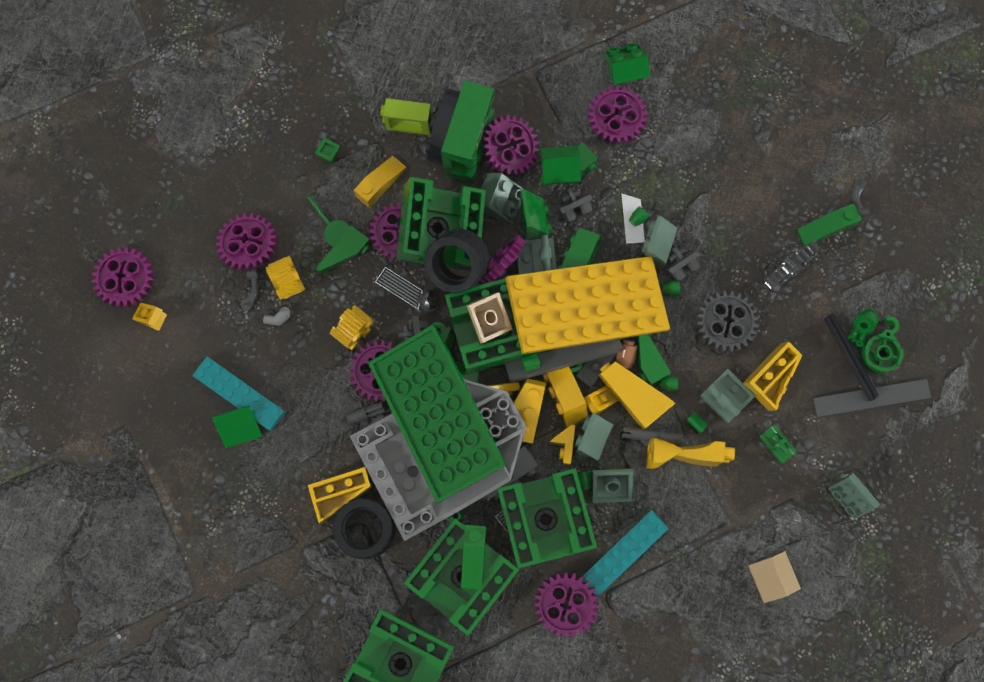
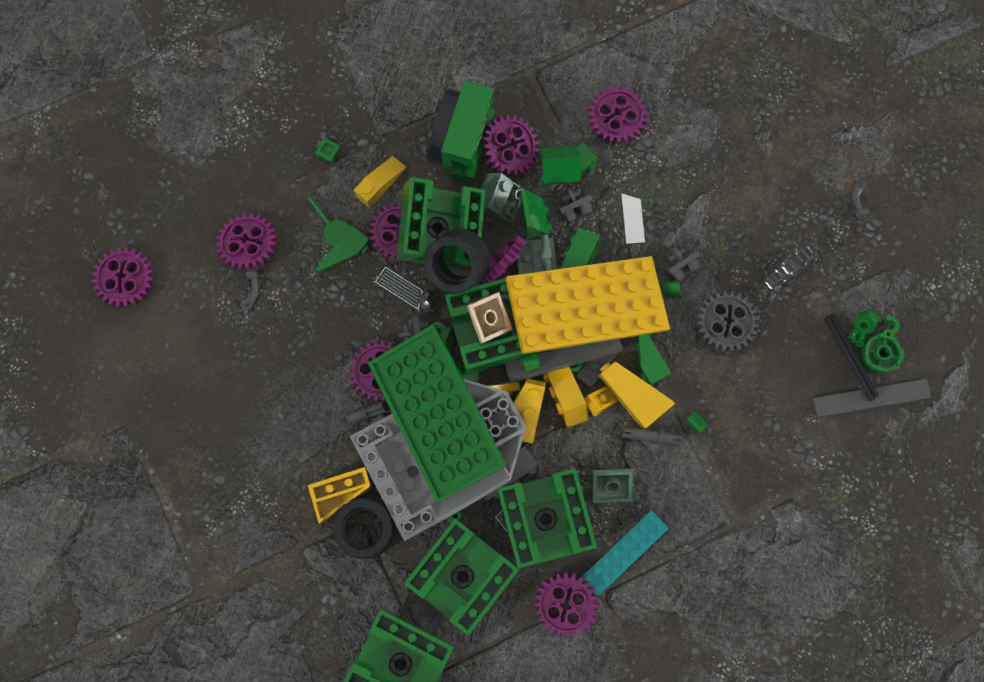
(149, 316): yellow slope -> none
(237, 426): green piece -> none
(238, 393): teal piece -> none
(279, 319): light grey arm -> none
(284, 278): yellow brick -> none
(352, 327): yellow brick -> none
(407, 116): lime window -> none
(473, 557): green slope -> none
(566, 439): yellow slope -> none
(585, 479): green hose -> none
(594, 437): sand green slope -> none
(627, 63): green slope -> none
(628, 355): nougat brick -> none
(638, 217): green hose -> none
(660, 240): sand green slope -> none
(669, 383): green hose -> none
(707, 454): yellow hips -> none
(727, 396): sand green plate -> none
(773, 374): yellow wedge -> none
(774, 577): tan slope -> none
(777, 444): green hips -> none
(830, 224): green slope -> none
(853, 496): sand green plate -> none

